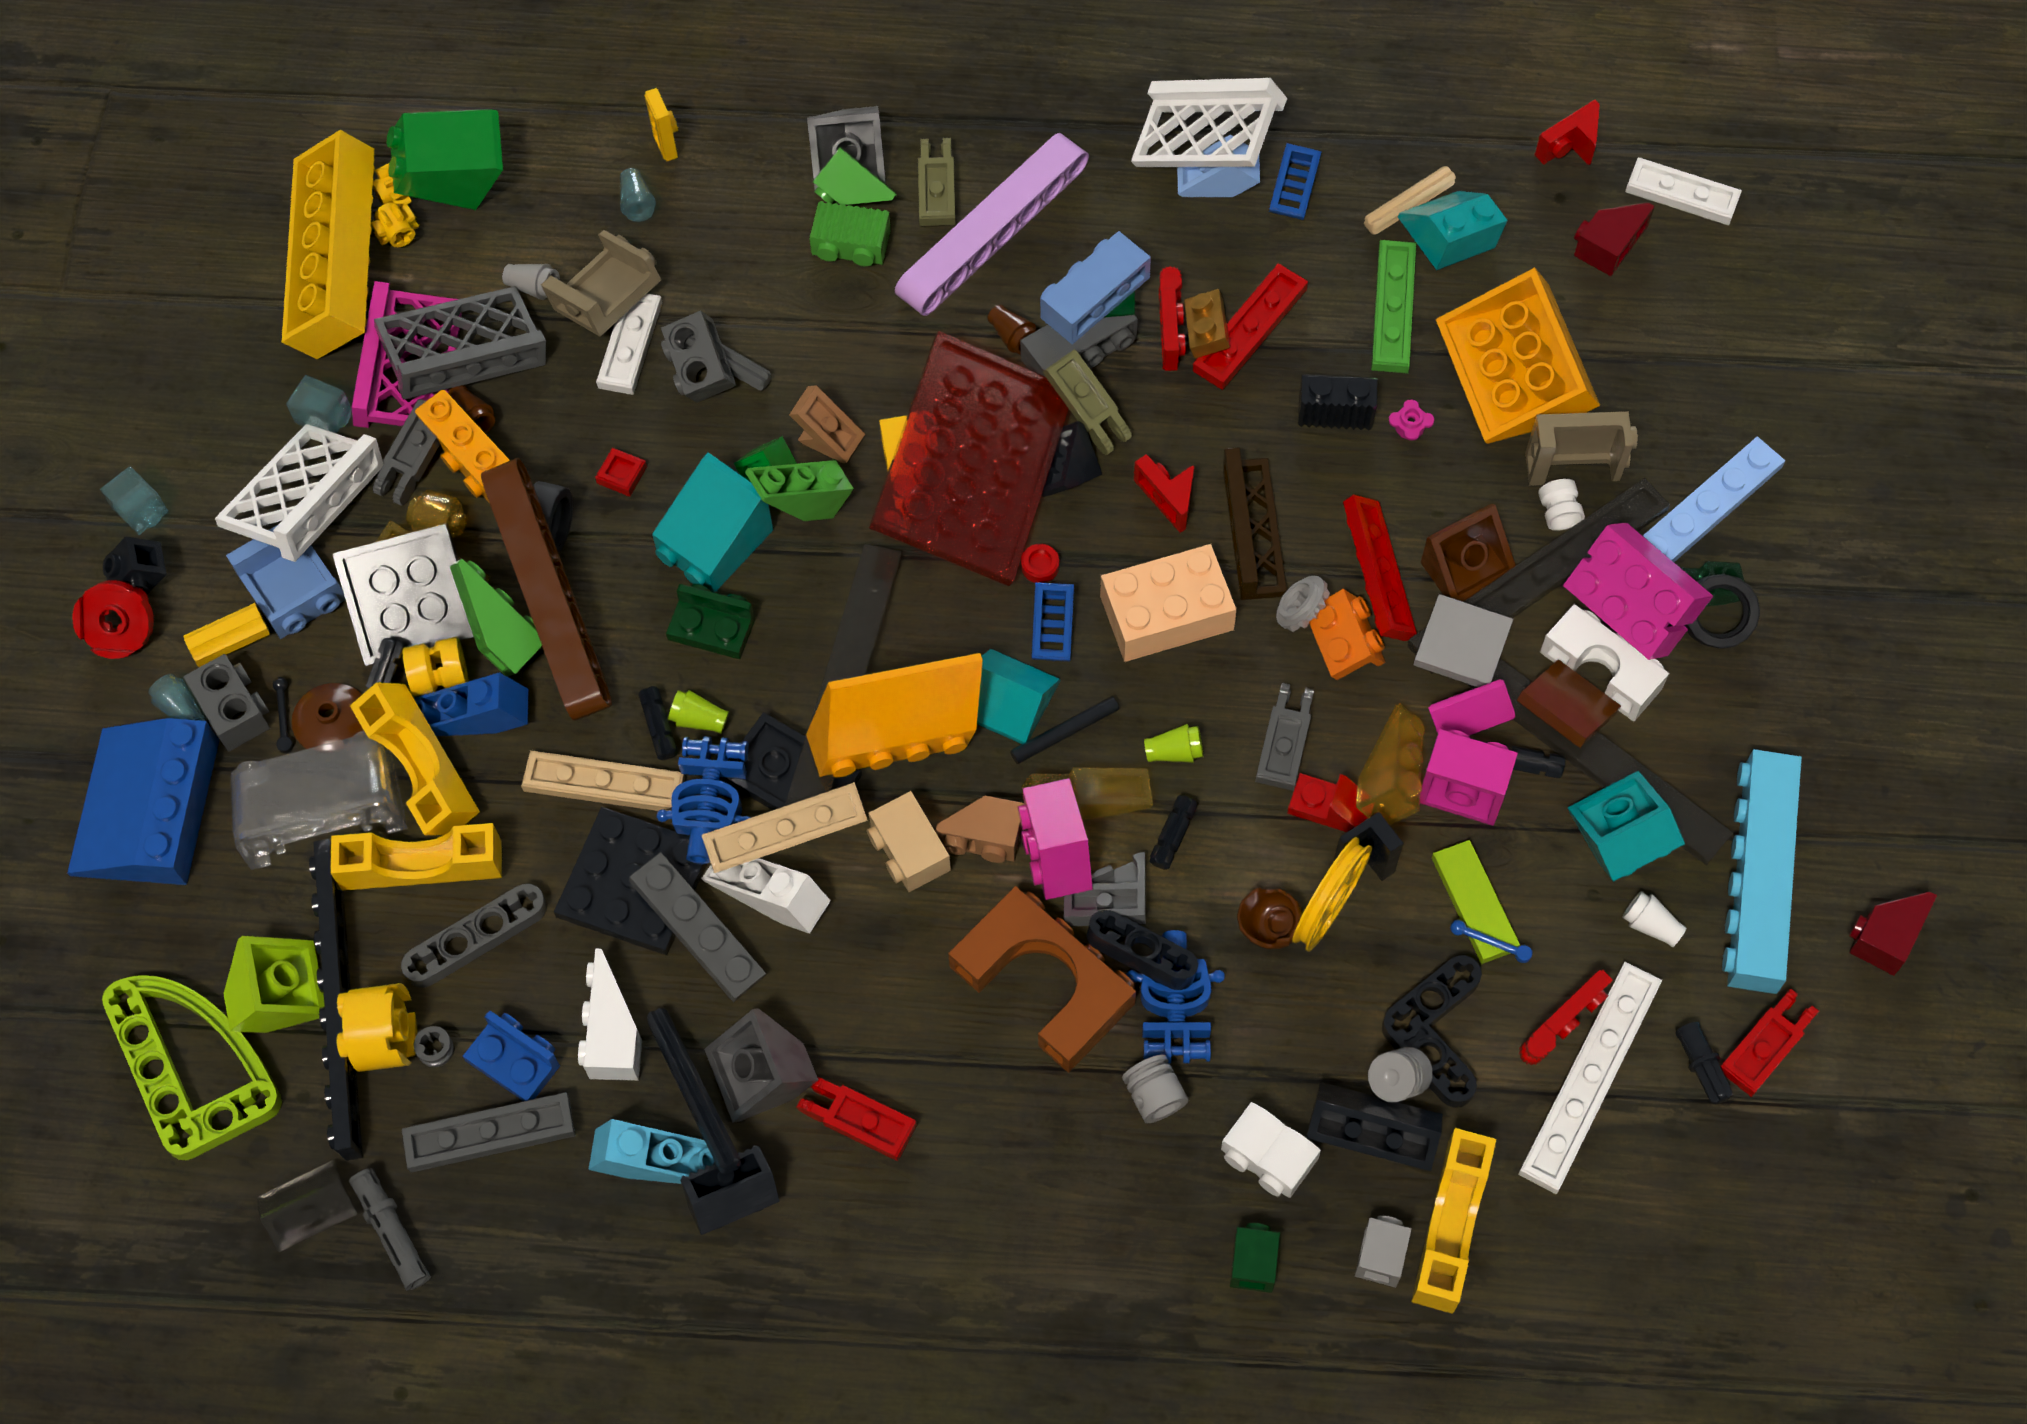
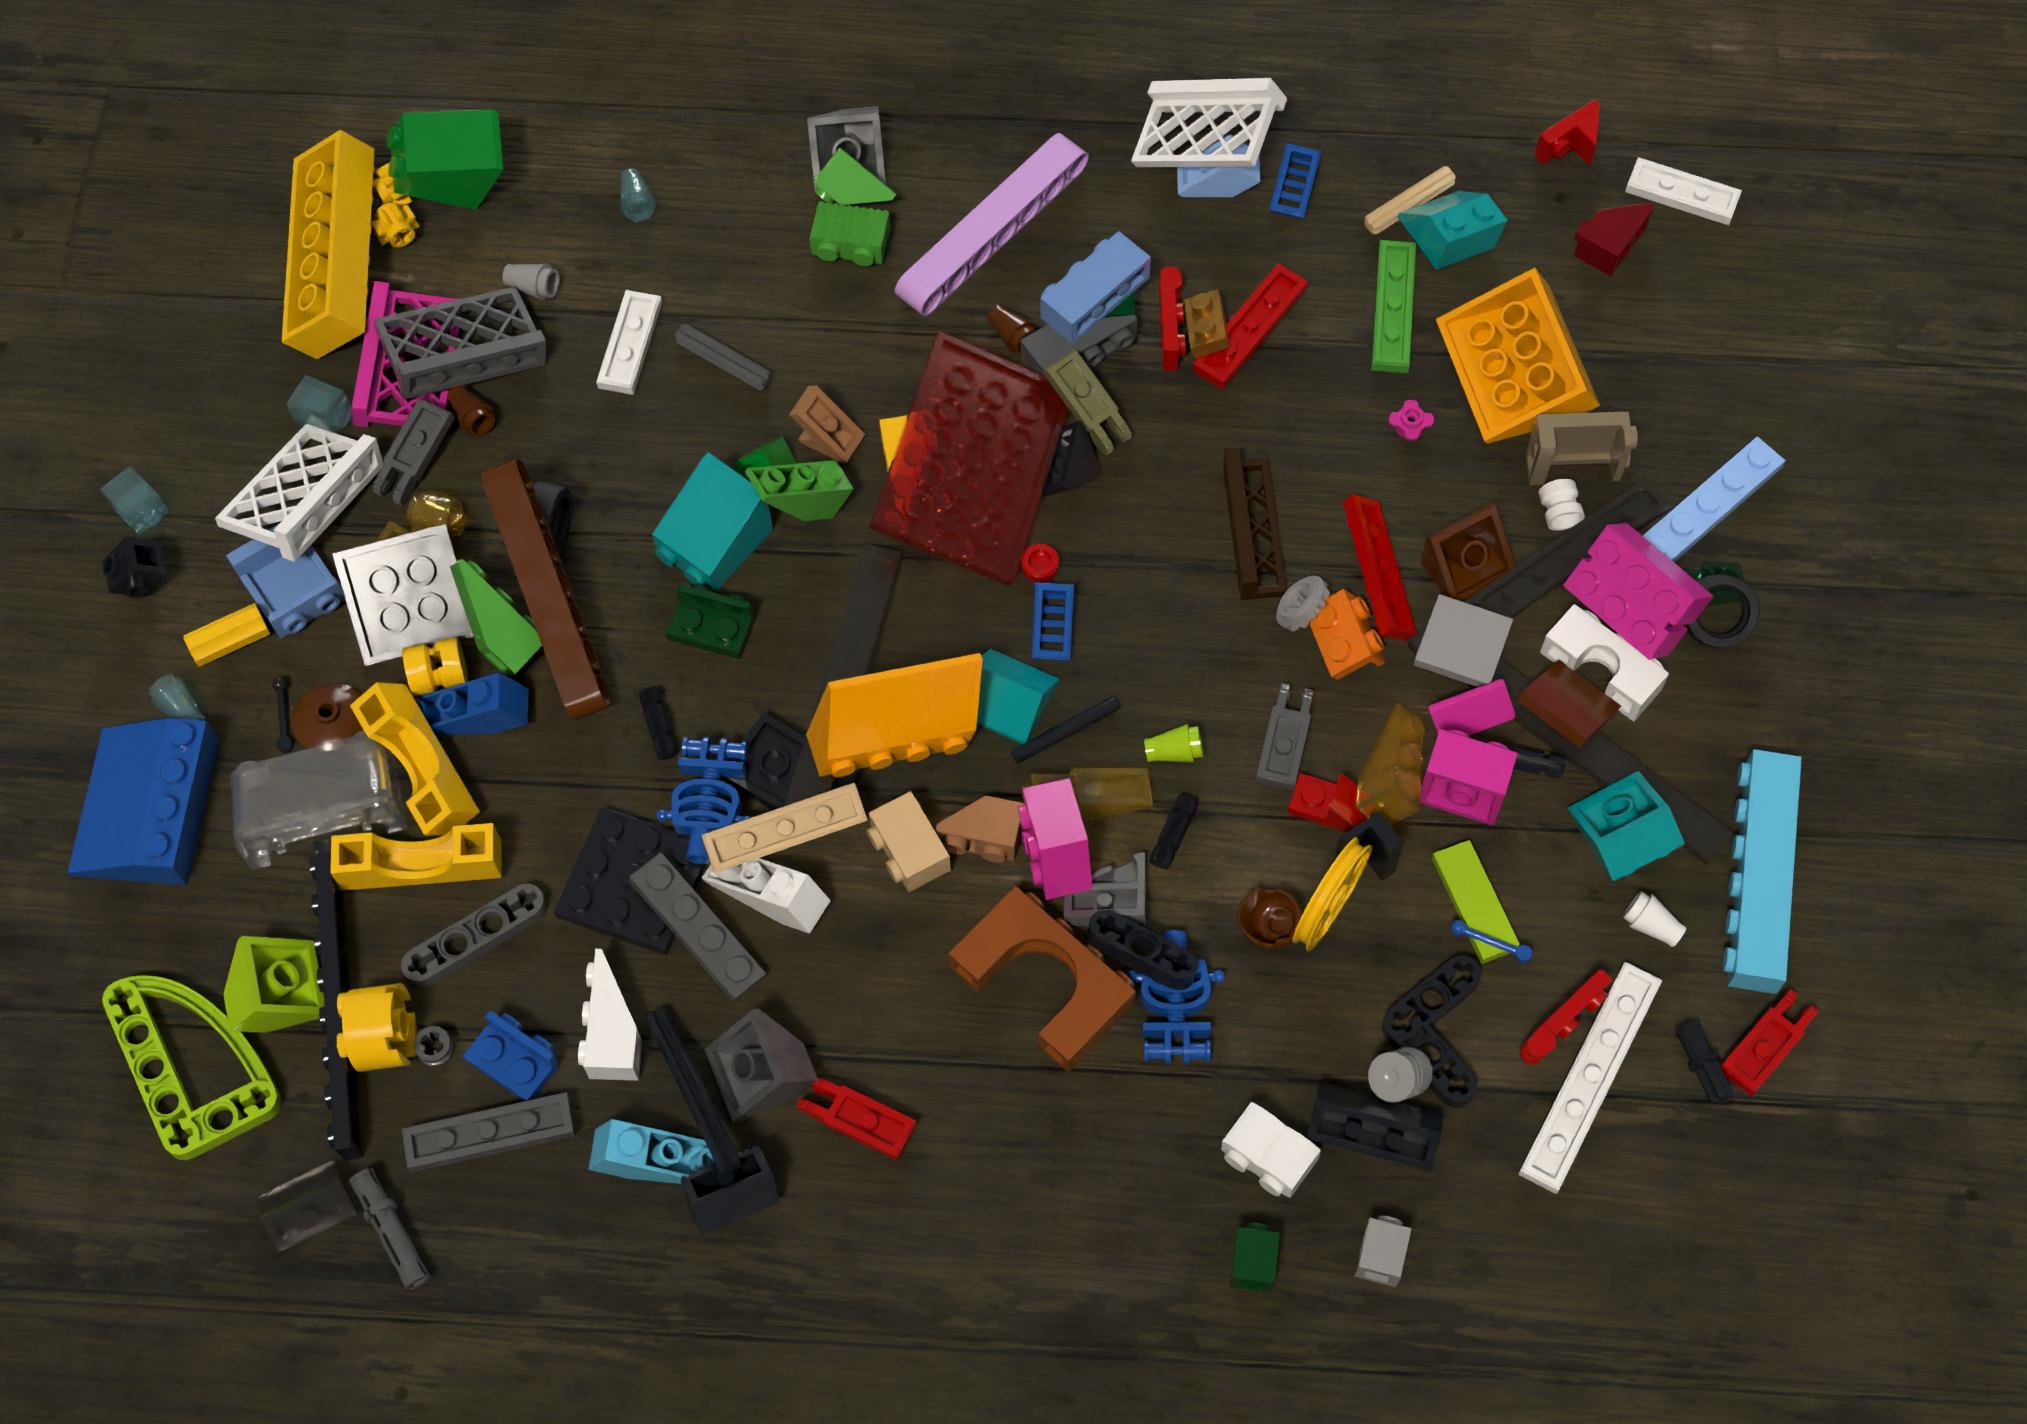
(129, 603): red plate -> none
(224, 704): dark grey brick -> none
(385, 667): black axle -> none
(462, 440): light orange bracket -> none
(600, 781): tan tile -> none
(605, 286): dark tan panel -> none
(621, 472): red tile -> none
(662, 124): yellow plate -> none
(697, 713): lime cone -> none
(705, 352): dark grey brick -> none
(936, 186): olive hinge -> none
(1155, 1088): light grey piece -> none
(1167, 602): light nougat brick -> none
(1168, 494): red slope -> none
(1337, 401): black brick -> none
(1453, 1221): yellow arch -> none
(1890, 931): dark red slope -> none

